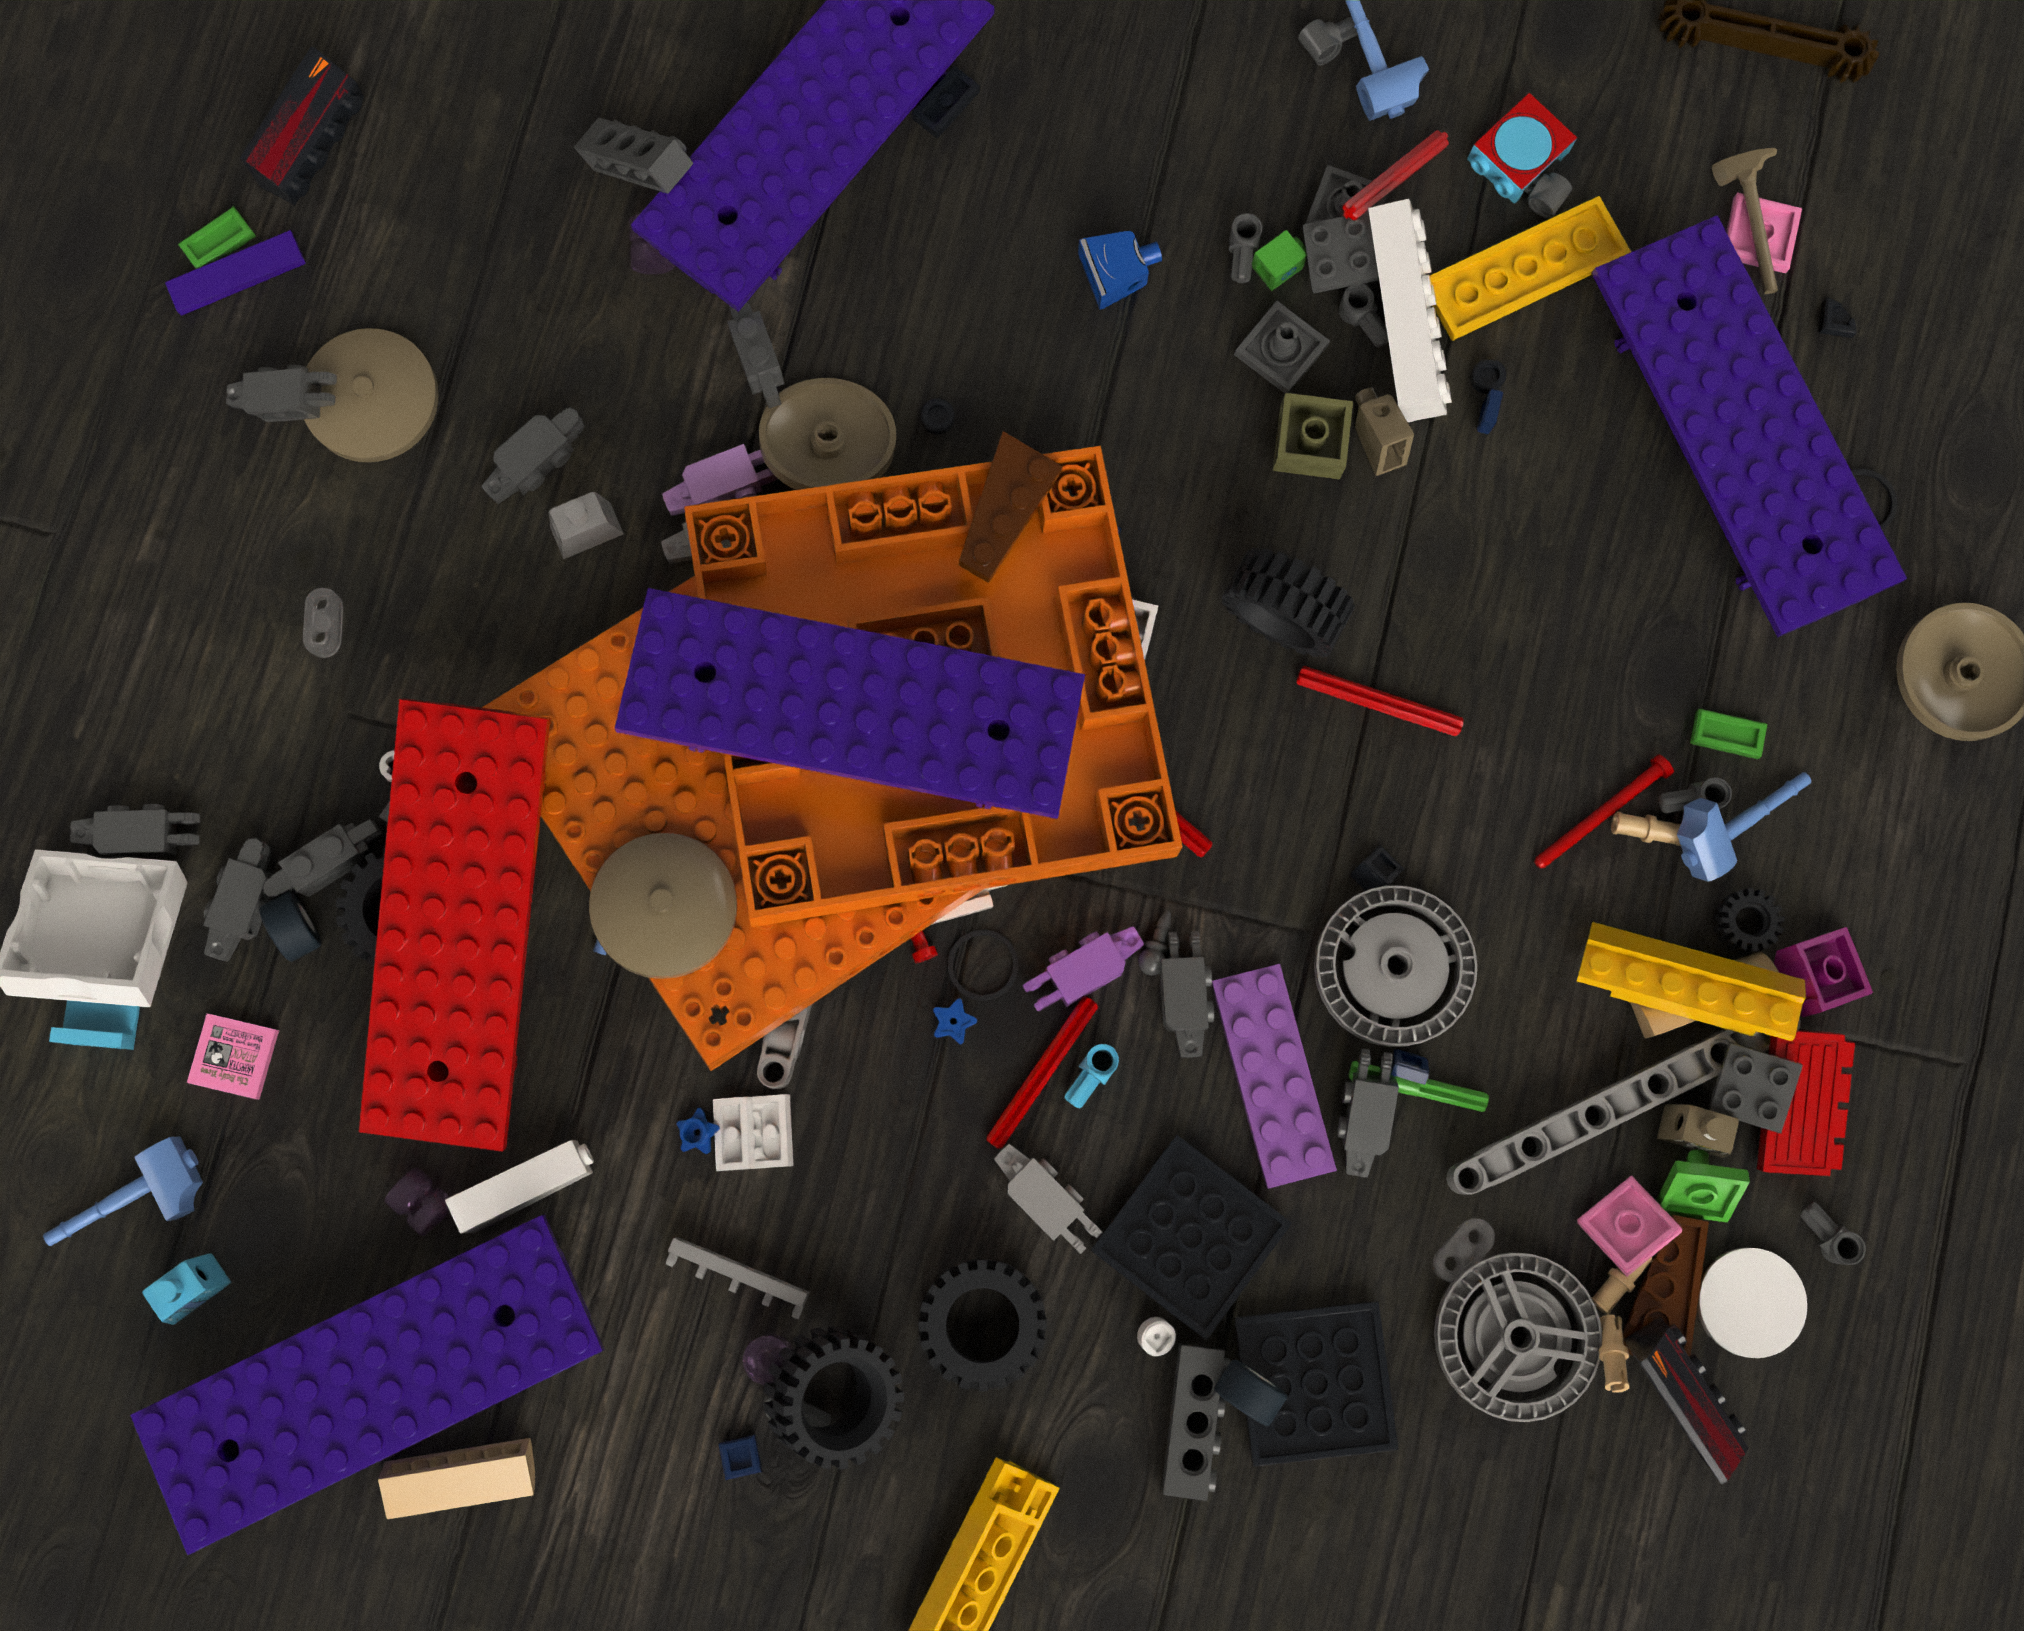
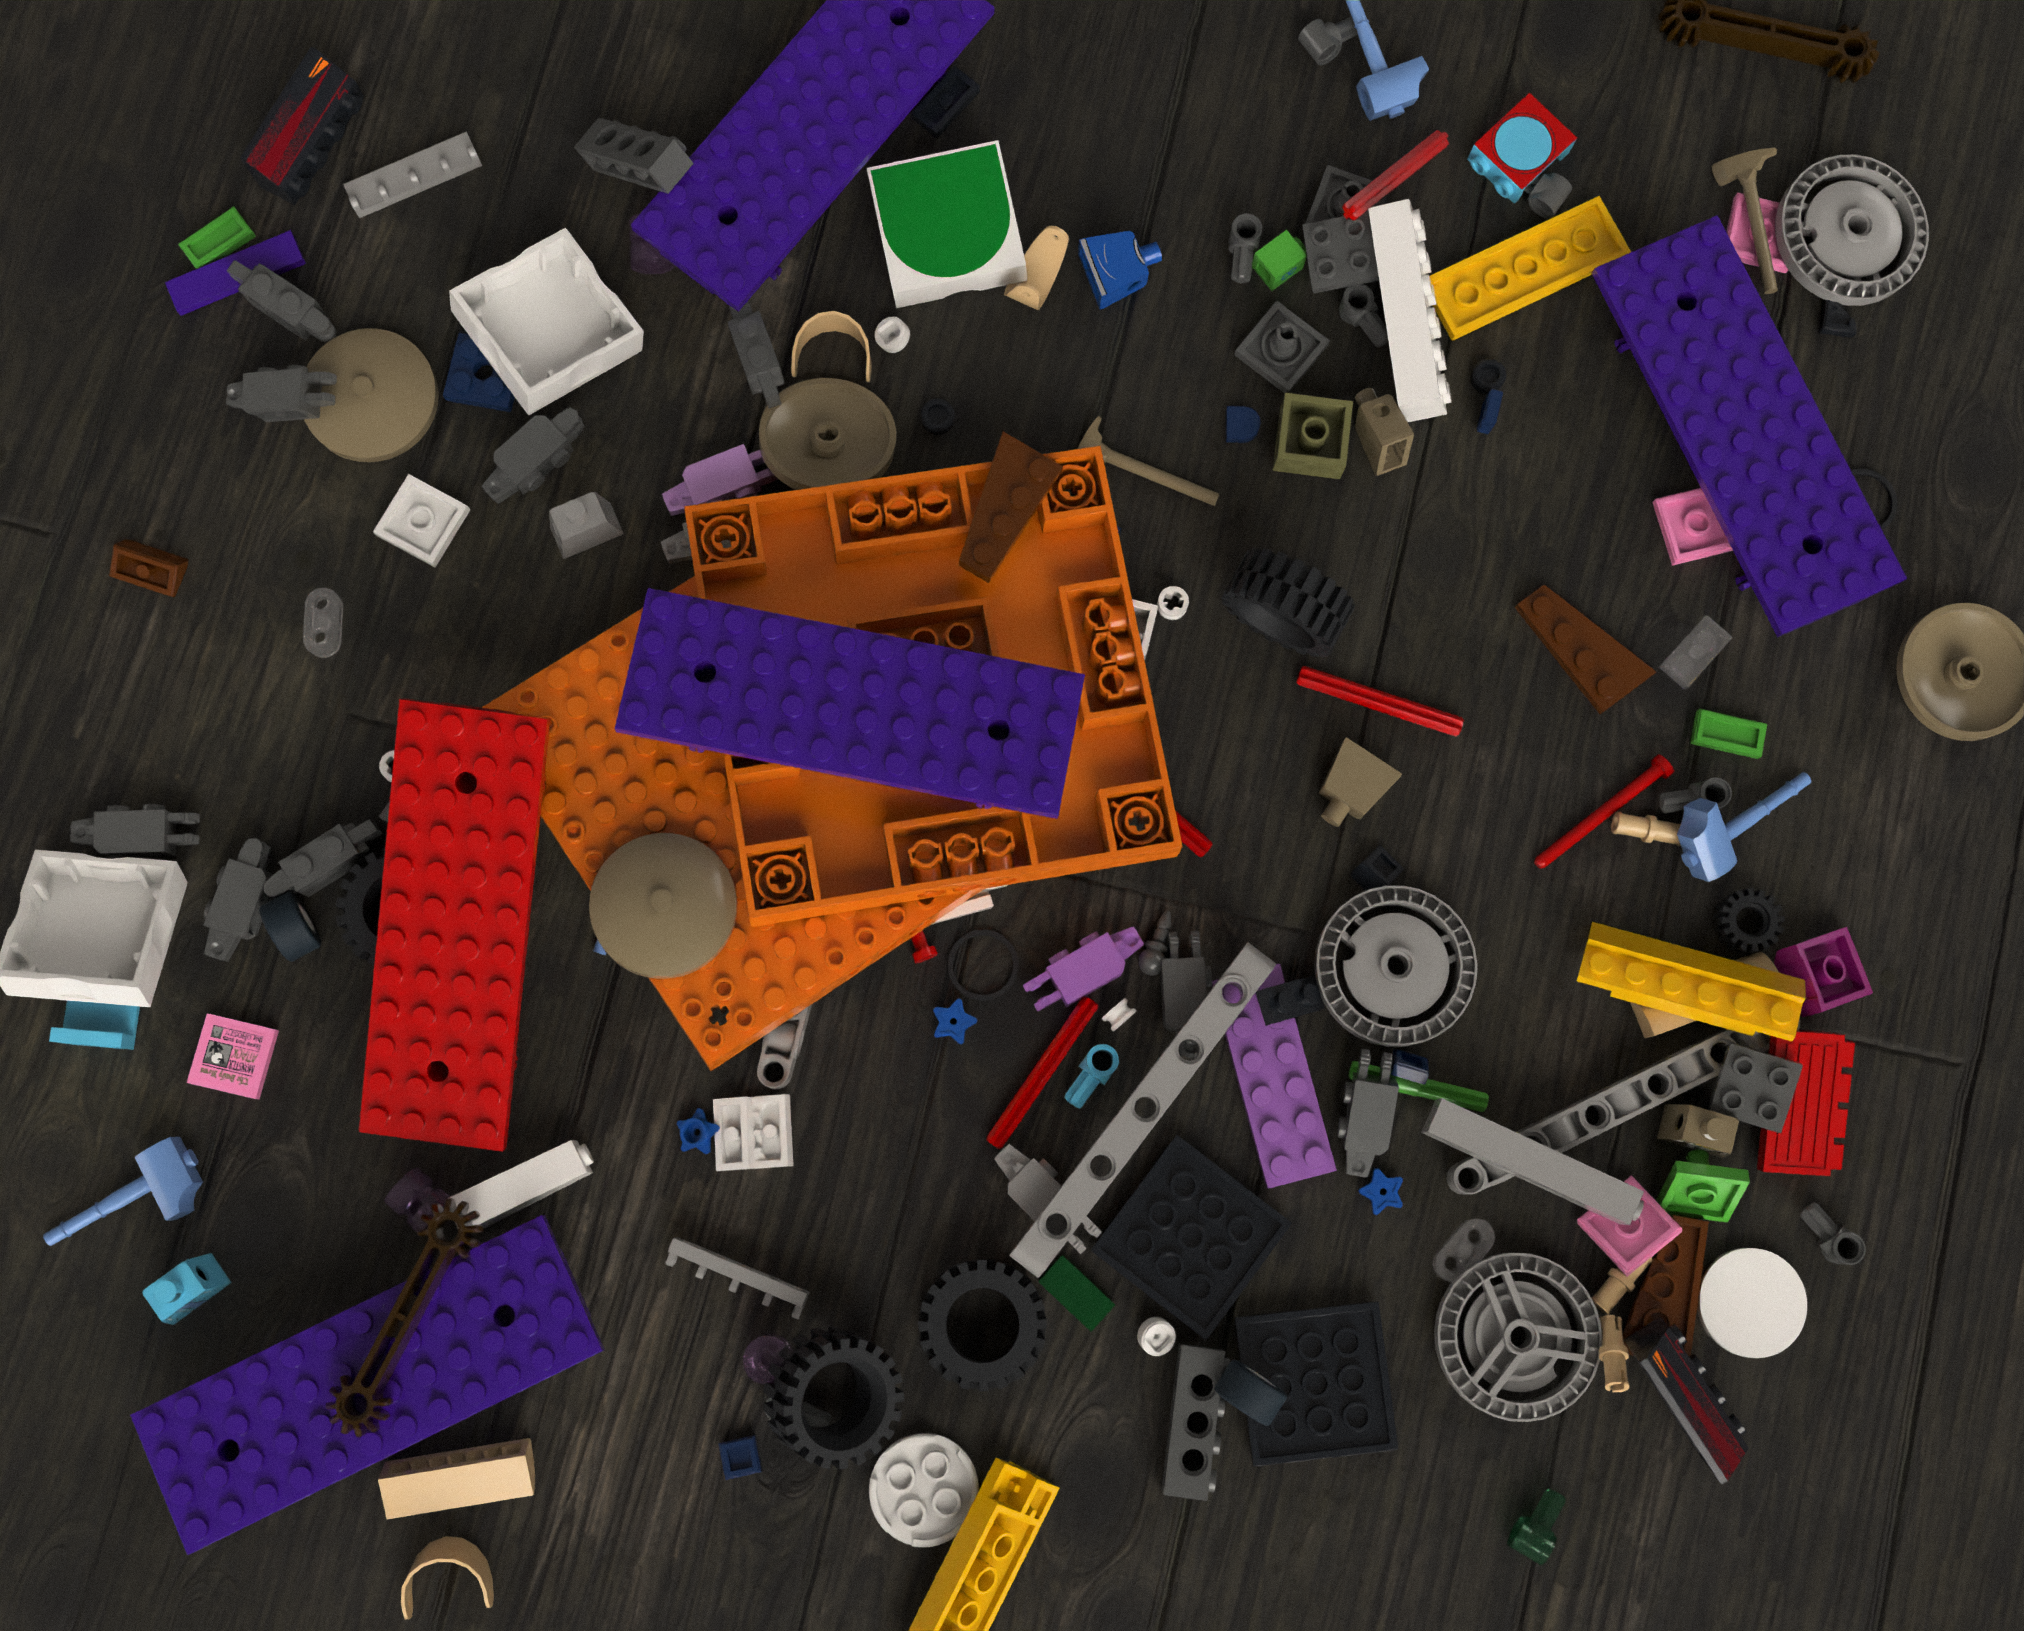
(147, 567): none -> reddish brown slope
(283, 302): none -> dark grey hinge
(404, 1319): none -> dark brown arm
(412, 175): none -> light grey hinge
(421, 520): none -> white plate
(449, 1550): none -> tan piece
(465, 387): none -> dark blue plate
(546, 321): none -> white tile
(829, 322): none -> tan piece
(892, 334): none -> white tile
(923, 1489): none -> white tile
(947, 223): none -> green tile
(1042, 266): none -> tan piece
(1076, 1293): none -> dark green tile
(1093, 438): none -> dark tan piece
(1119, 1014): none -> white bush
(1129, 1130): none -> light grey beam
(1168, 593): none -> white bush
(1241, 424): none -> dark blue tile
(1289, 1000): none -> black plate
(1355, 782): none -> dark tan torso
(1372, 1191): none -> blue plate
(1534, 1162): none -> light grey brick
(1534, 1535): none -> clear green axle
(1588, 654): none -> reddish brown wing
(1689, 527): none -> bright pink tile
(1695, 652): none -> clear plate
(1880, 211): none -> light grey piece

